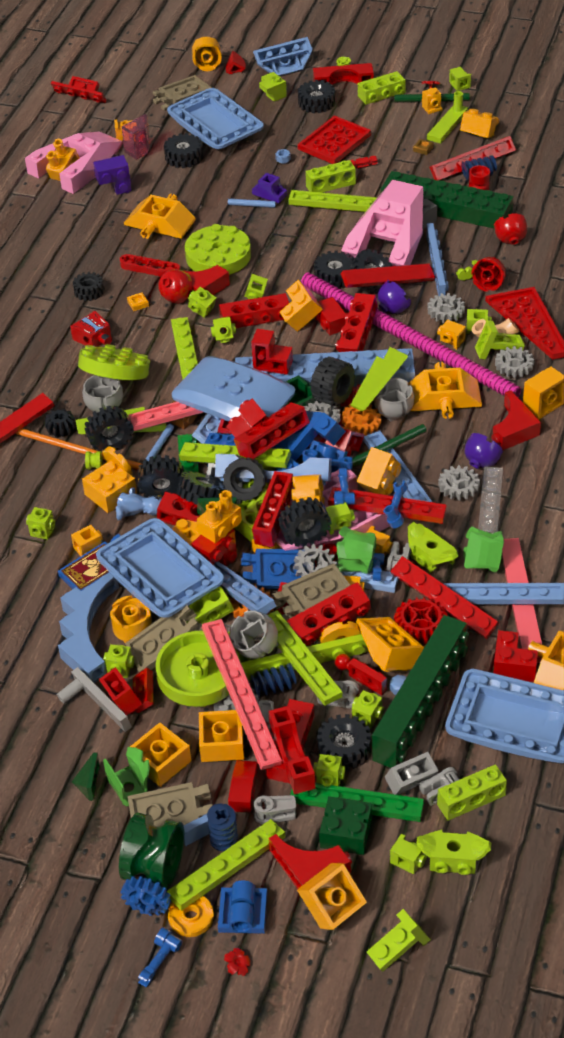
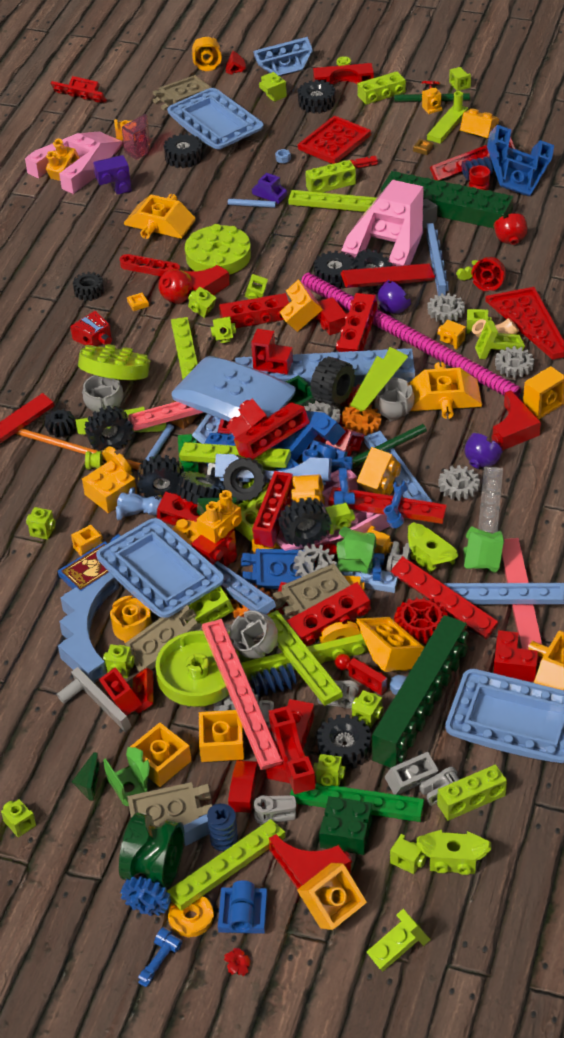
(18, 817): none -> lime brick
(515, 168): none -> blue wedge

